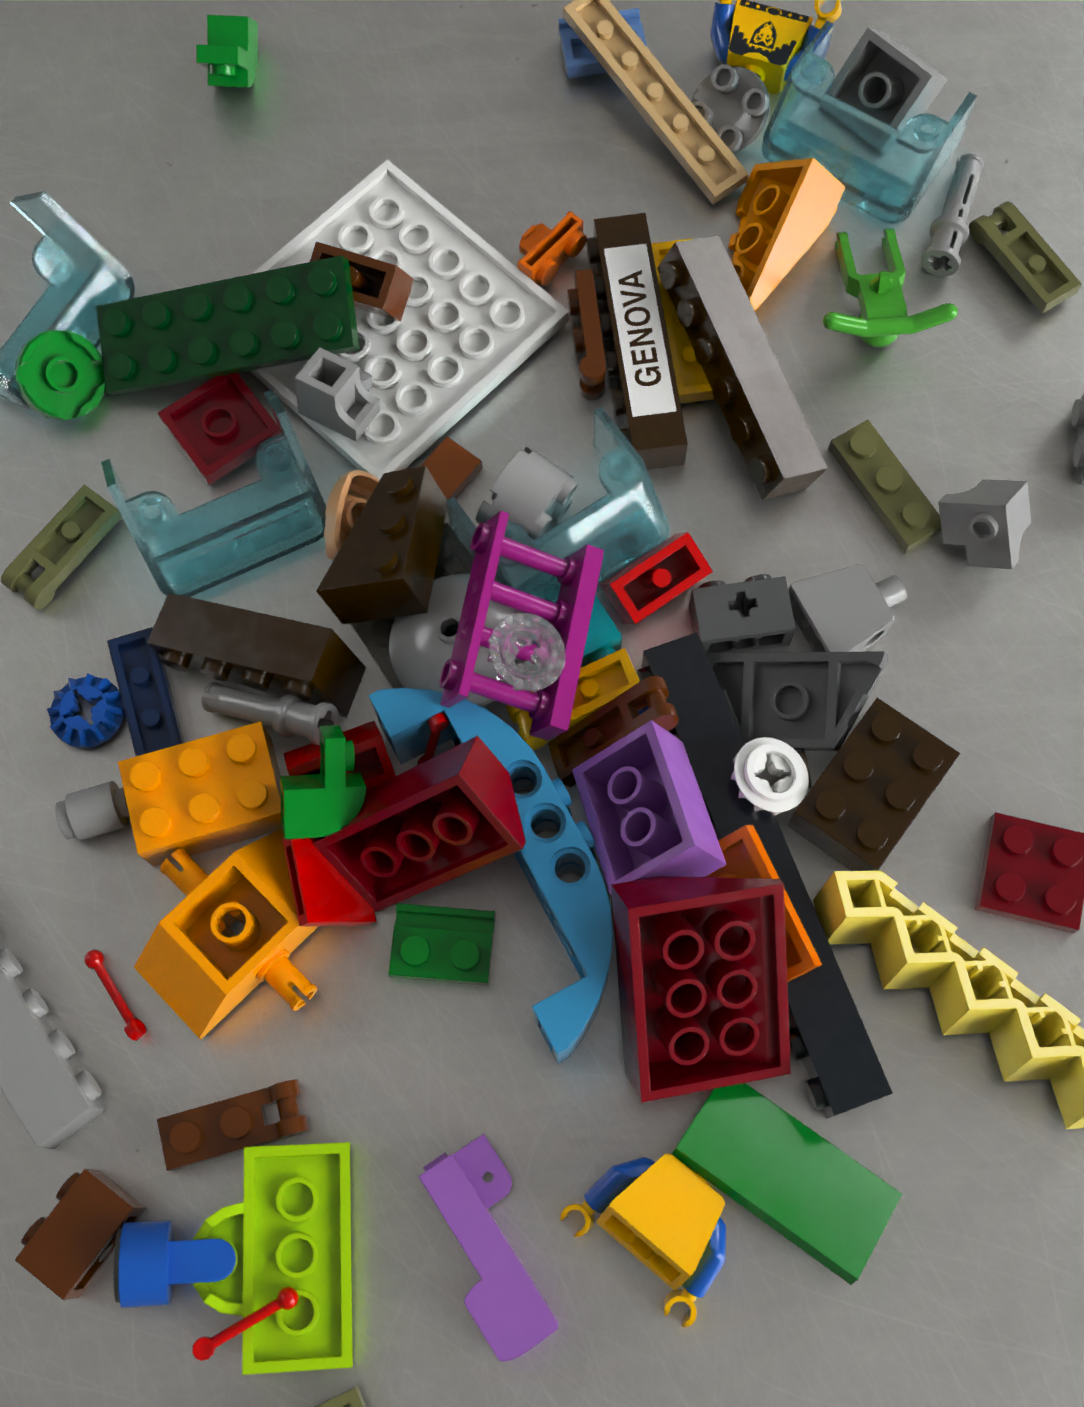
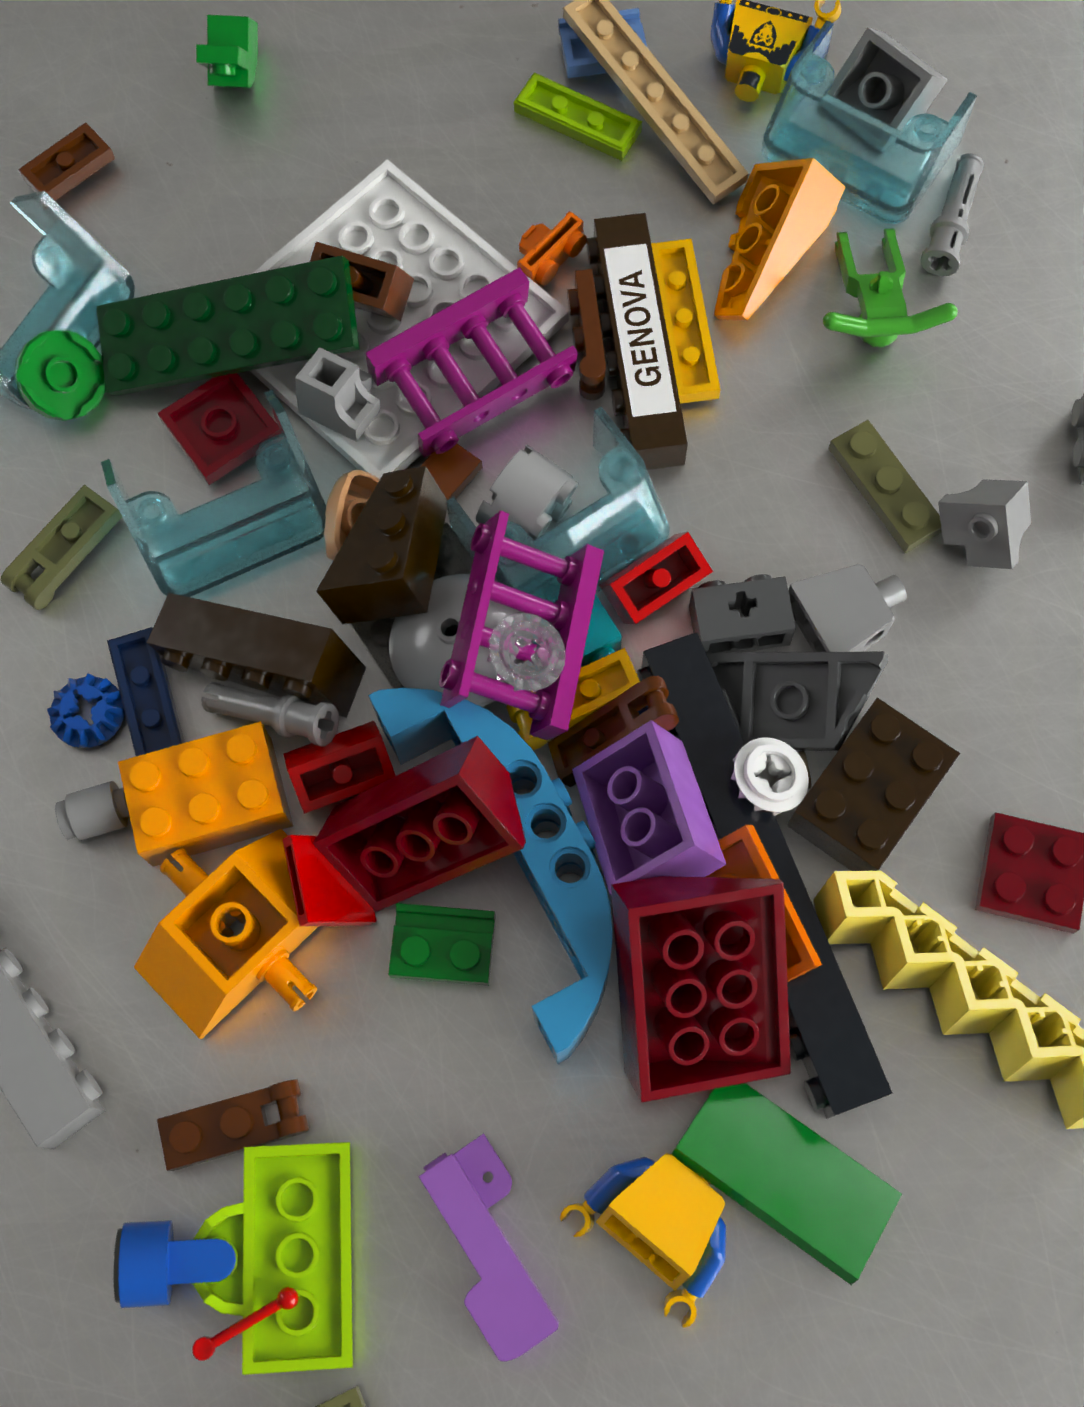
(67, 162): none -> reddish brown plate
(78, 1233): reddish brown brick -> none
(134, 1027): red hinge -> none
(323, 801): green brick -> none
(436, 723): red hinge -> none
(469, 320): none -> magenta fence
(578, 116): none -> lime tile
(733, 105): light grey dish -> none
(741, 367): brick -> none
(1025, 256): olive plate -> none

